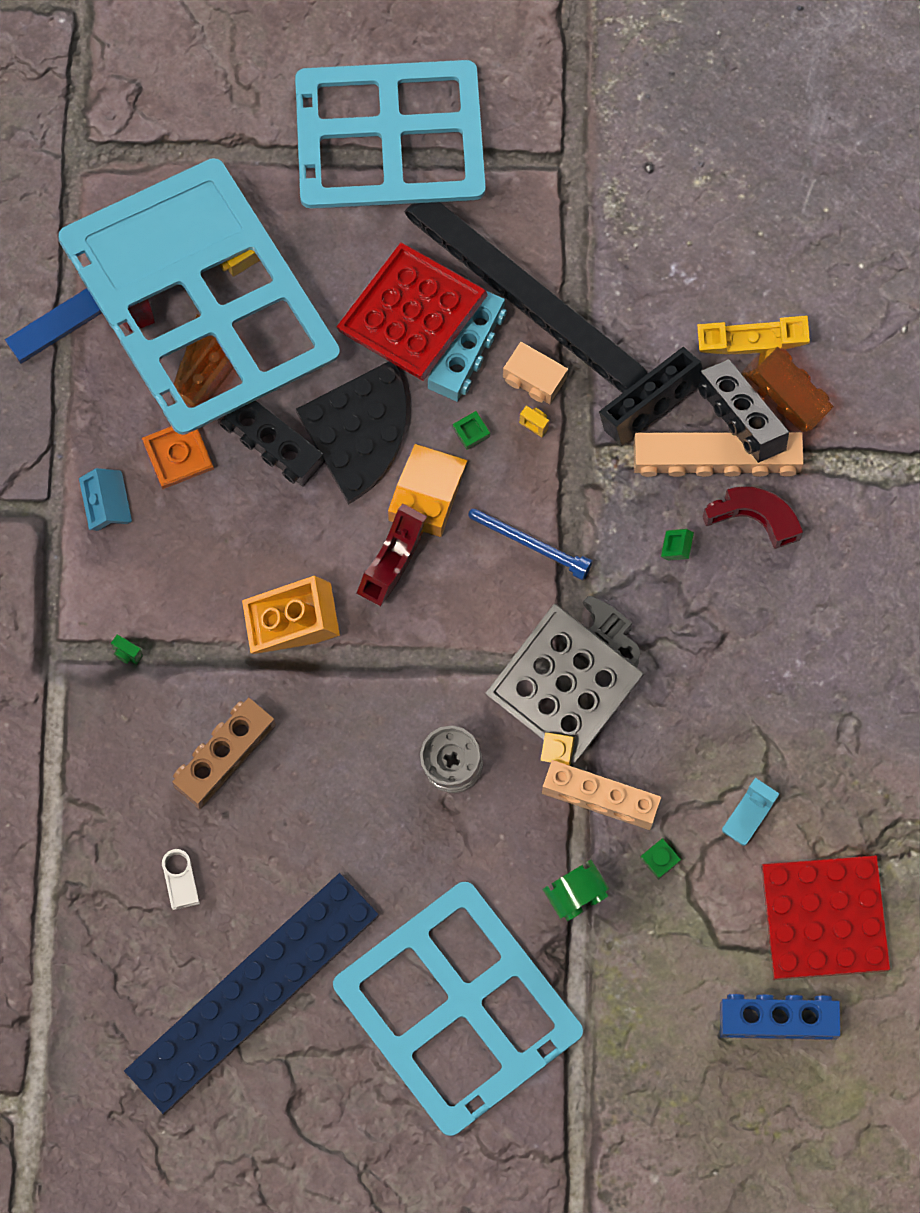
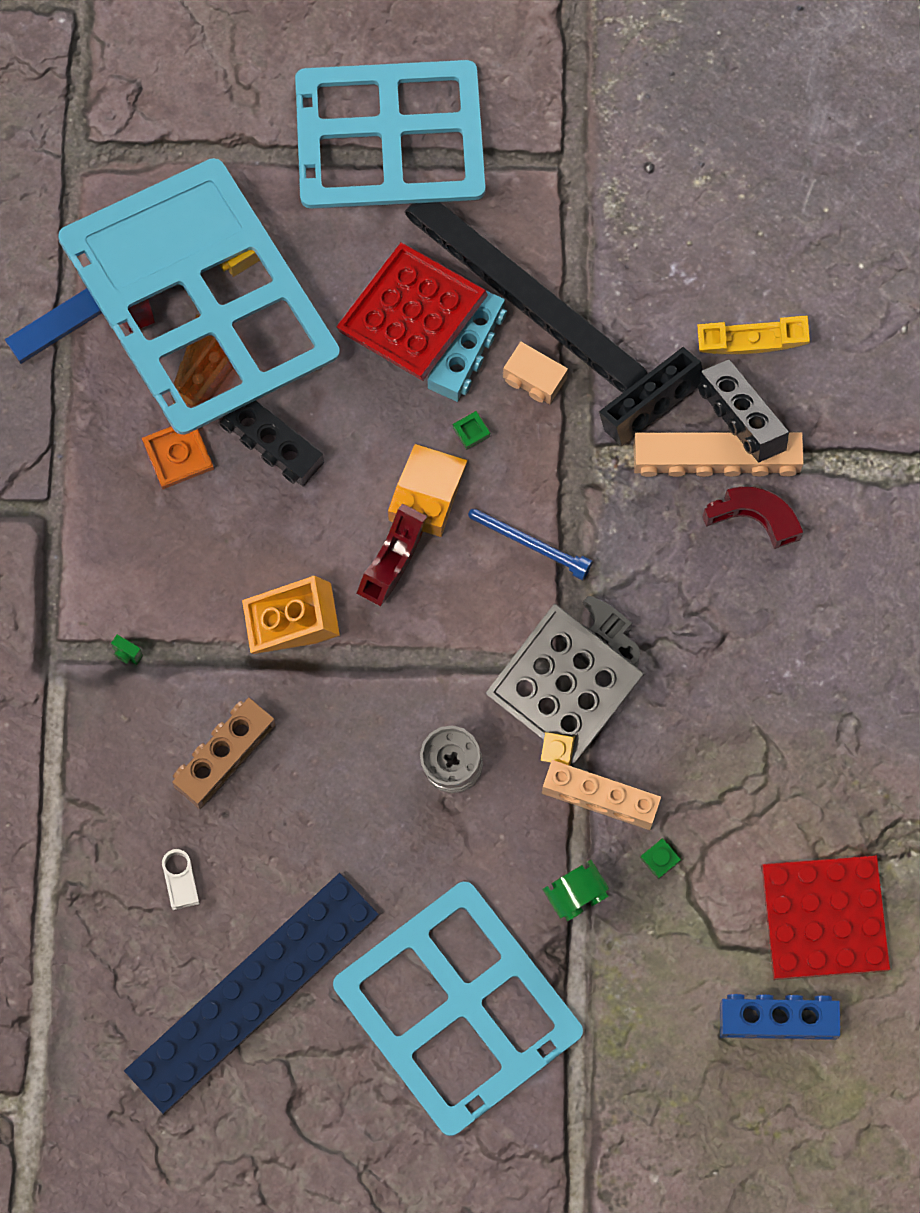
(104, 498): dark azure panel -> none
(359, 428): black plate -> none
(534, 420): yellow plate -> none
(677, 544): green plate -> none
(750, 812): medium azure bracket -> none
(788, 388): clear orange wedge -> none

